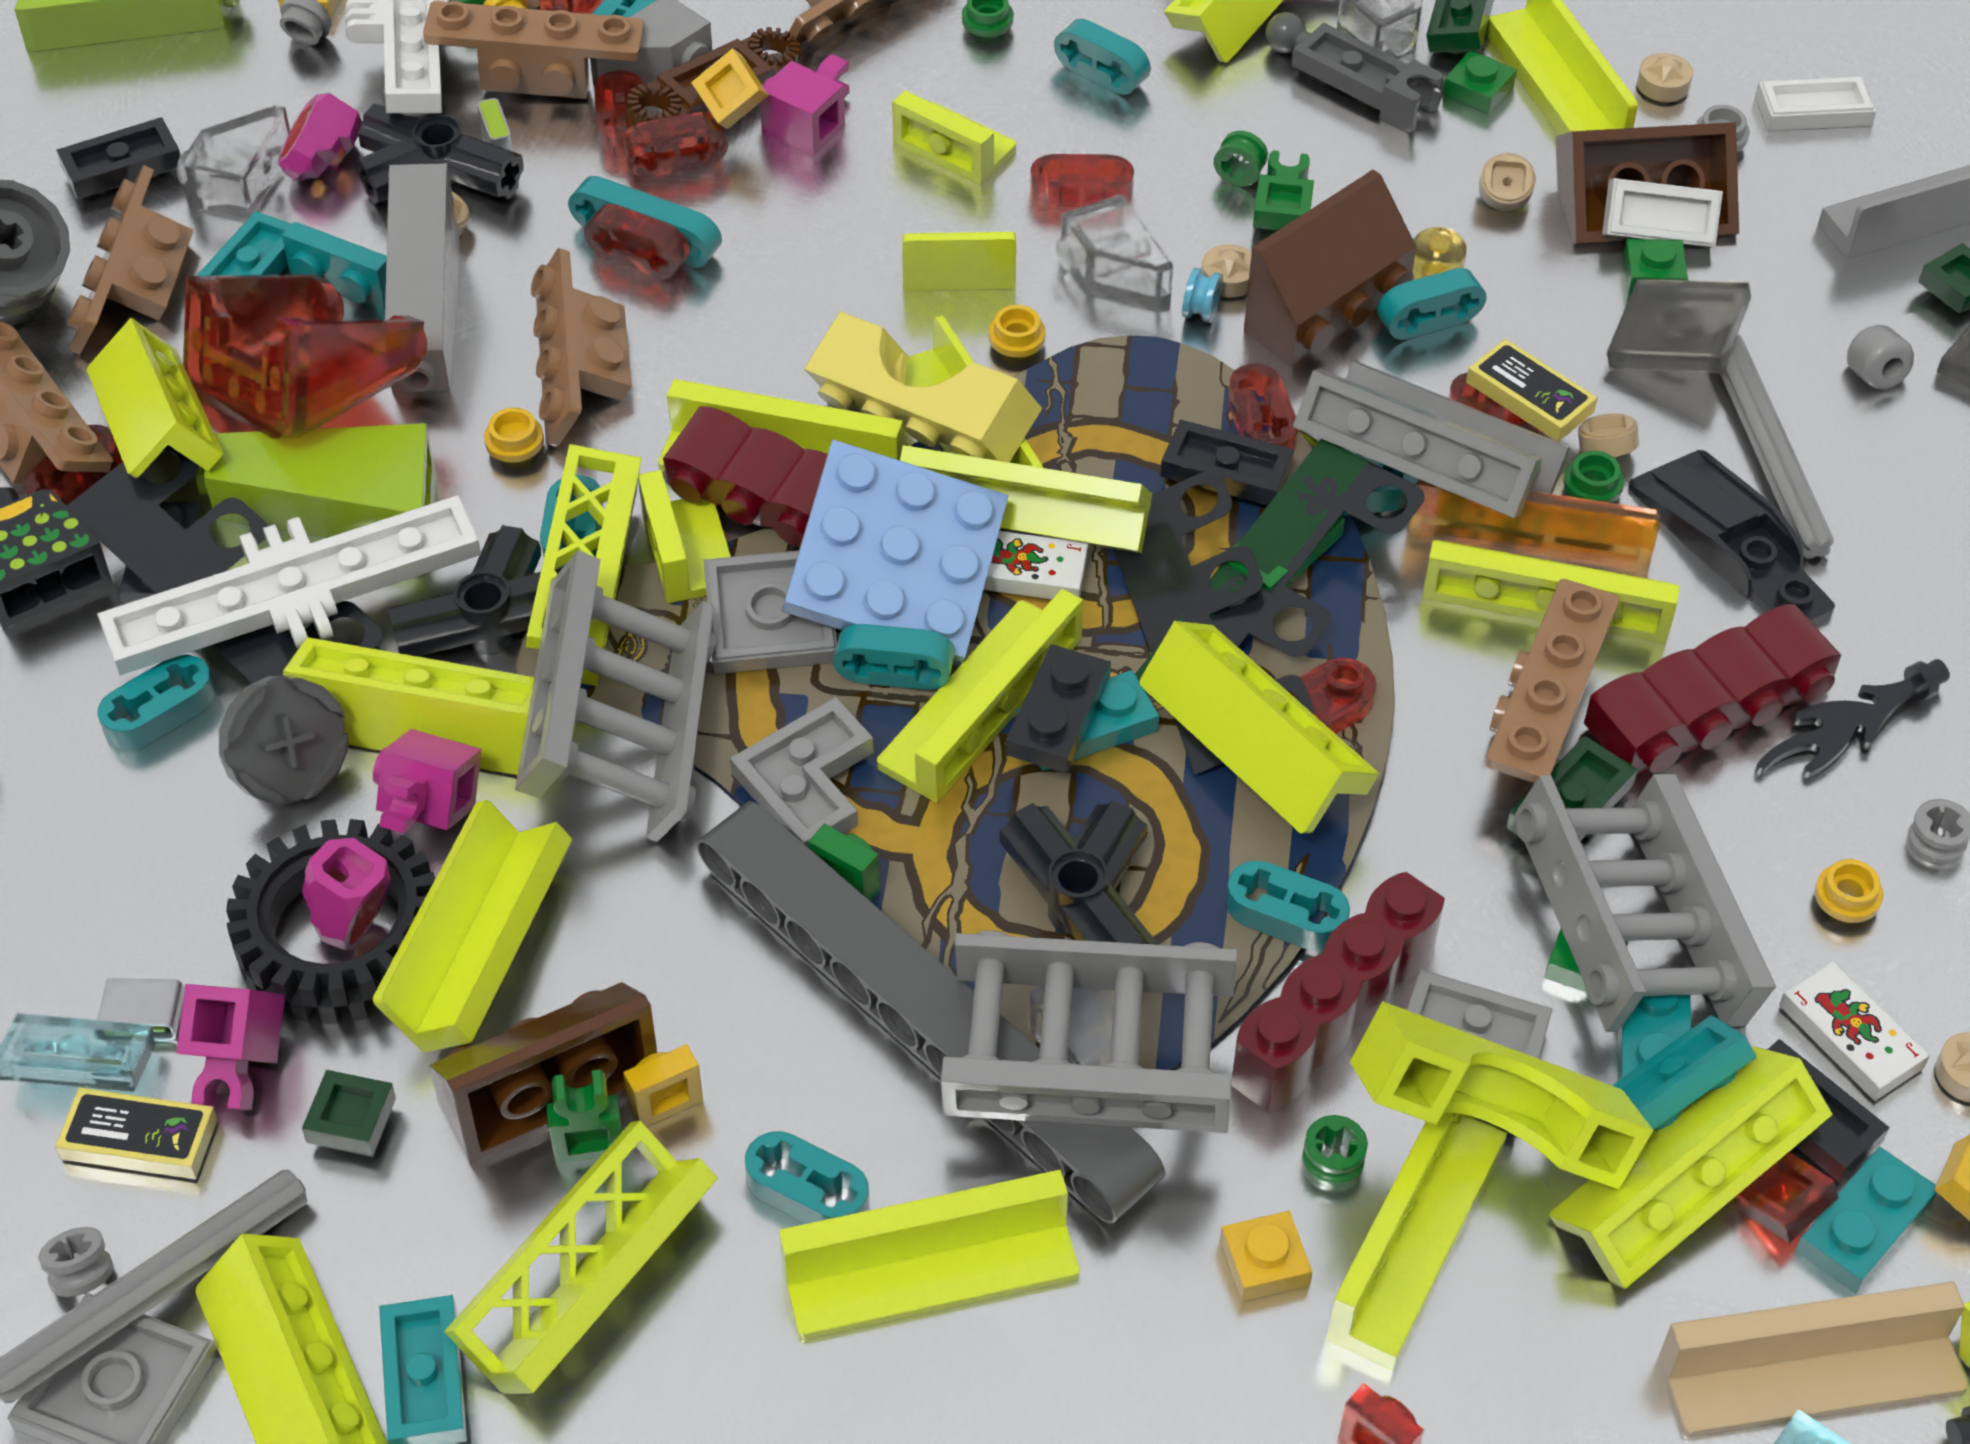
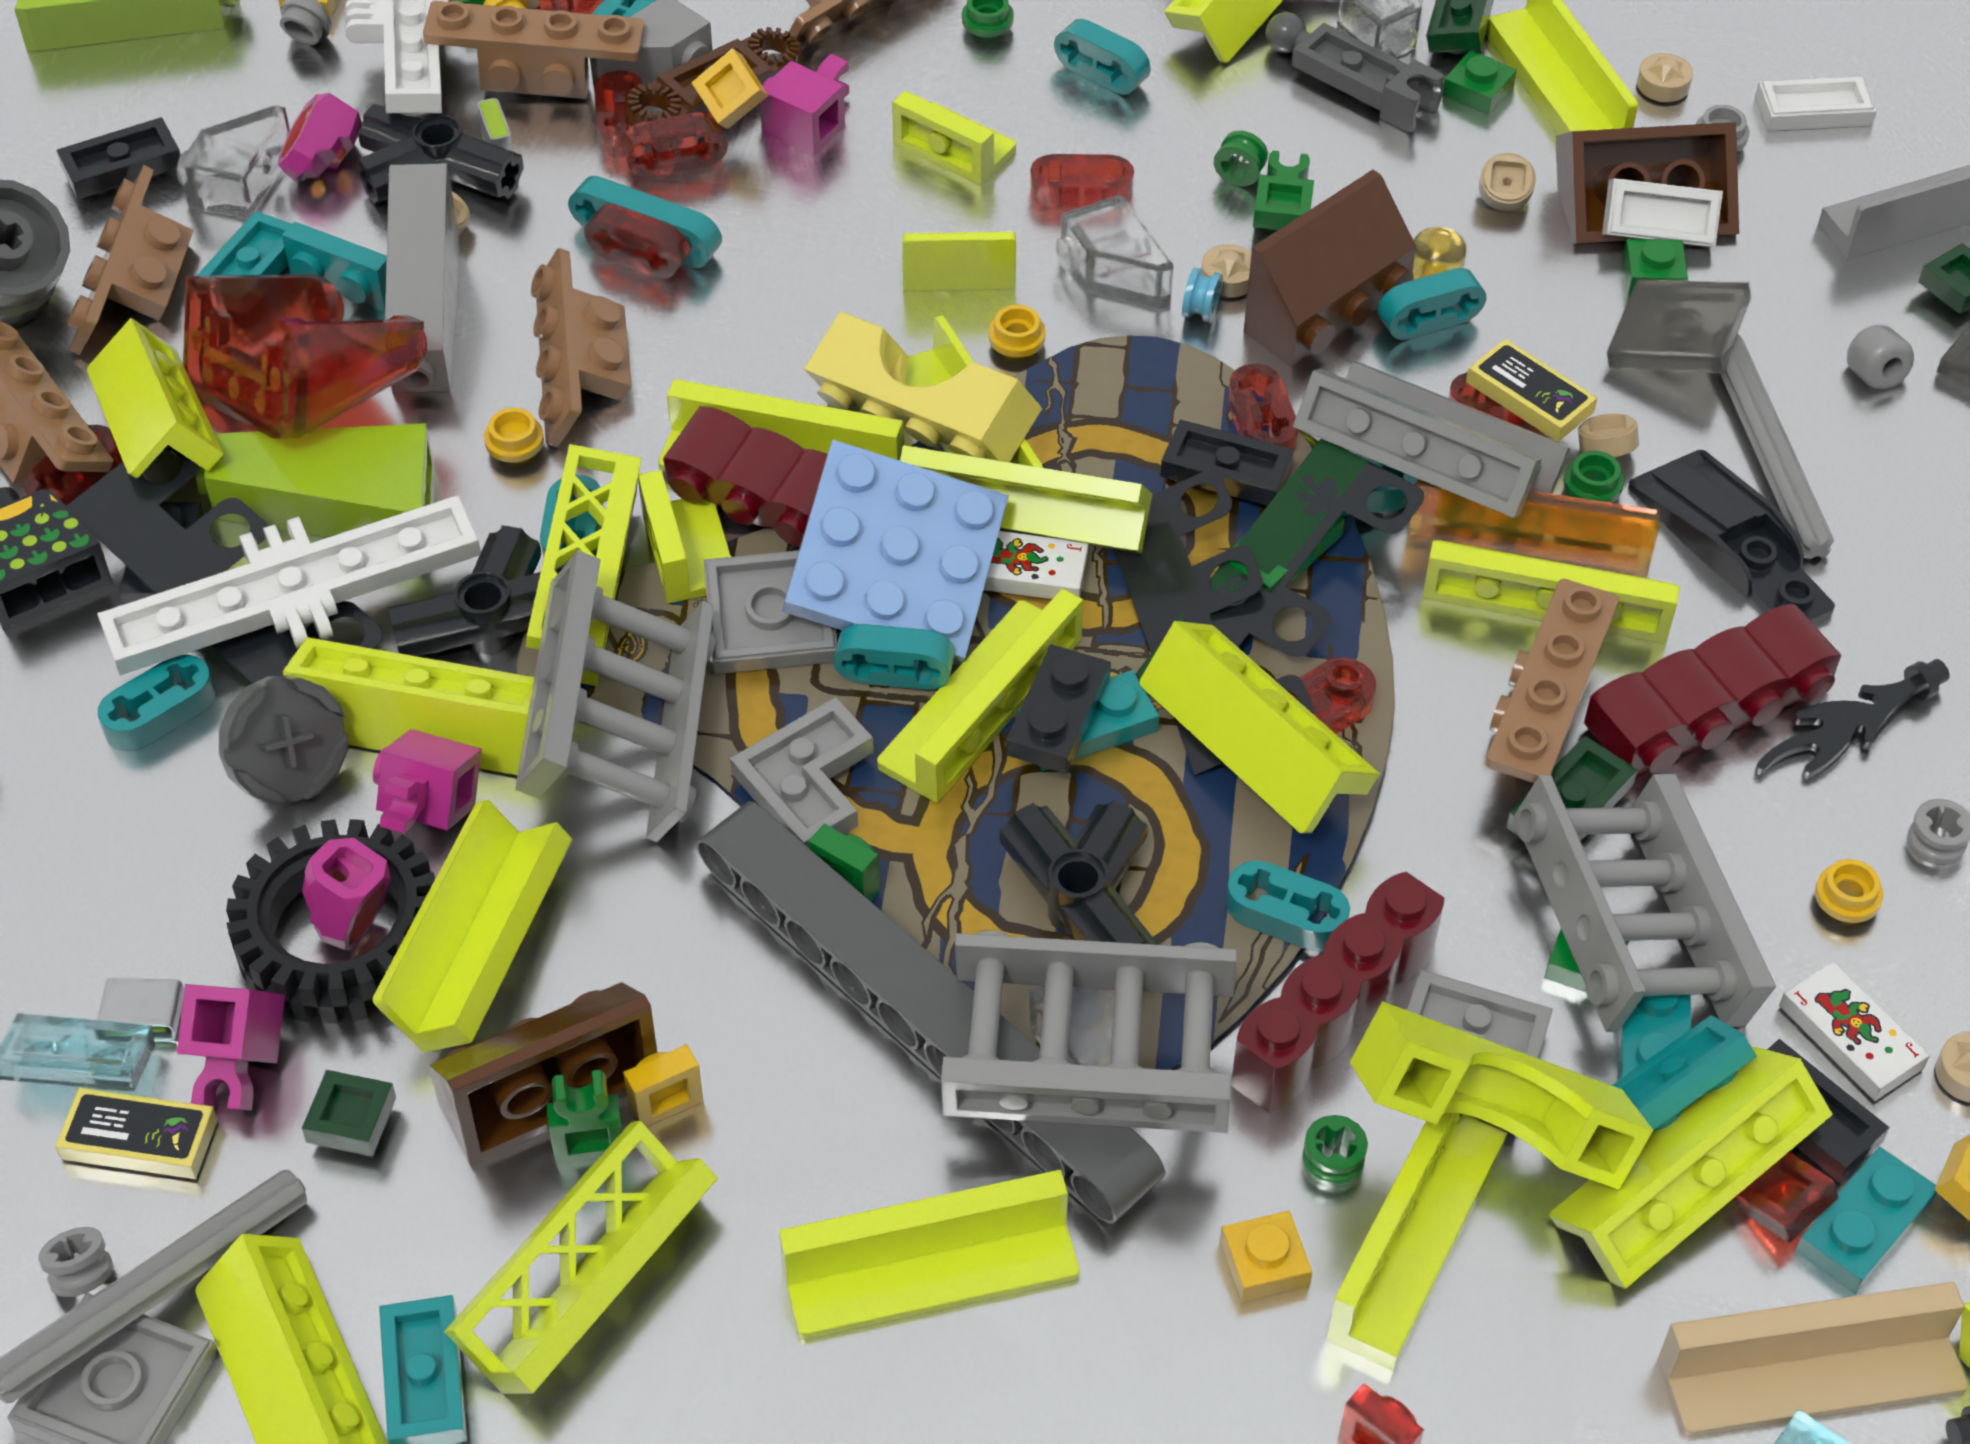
(810, 1177): teal beam -> none

